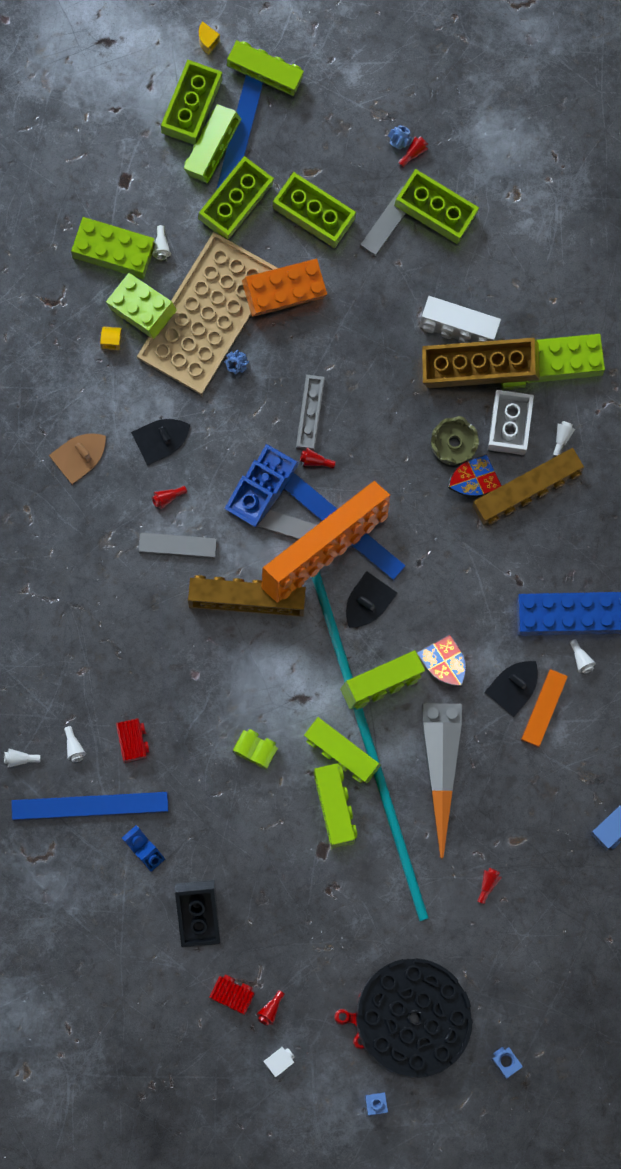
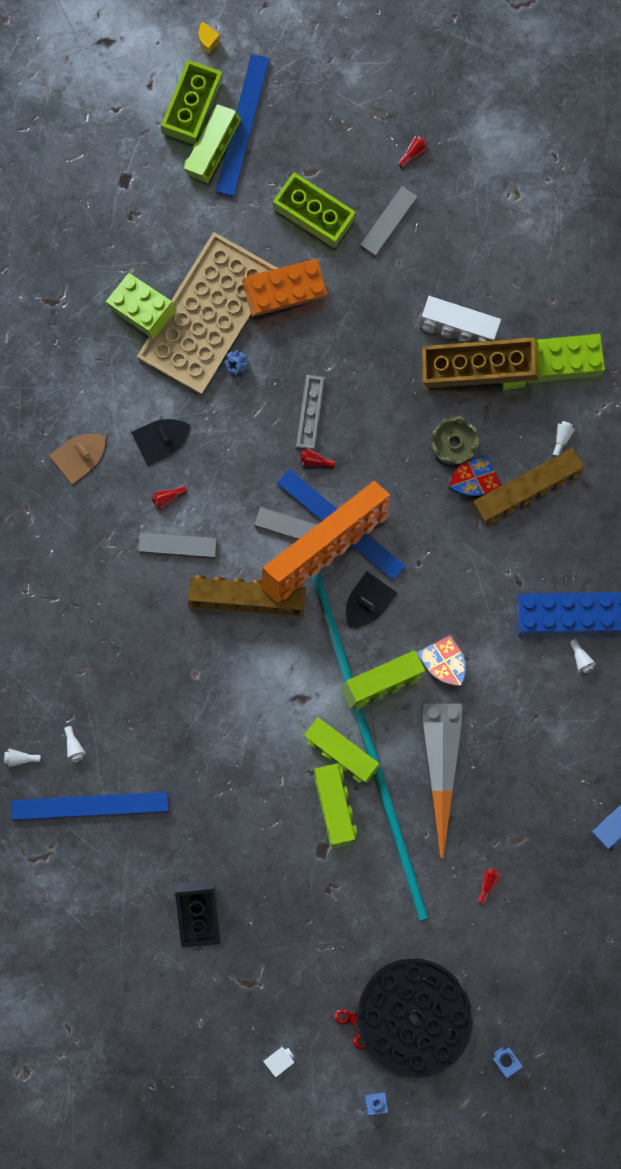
(111, 338): yellow brick -> none
(113, 247): lime brick -> none
(131, 740): red brick -> none
(143, 848): blue slope -> none
(161, 248): white cone -> none
(232, 995): red brick -> none
(235, 198): lime brick -> none
(255, 749): lime brick -> none
(261, 485): blue slope -> none
(265, 68): lime brick -> none
(269, 1011): red cone -> none
(400, 137): medium blue gear -> none
(436, 206): lime brick -> none
(510, 422): white brick -> none
(514, 686): black shield -> none
(544, 708): orange tile -> none

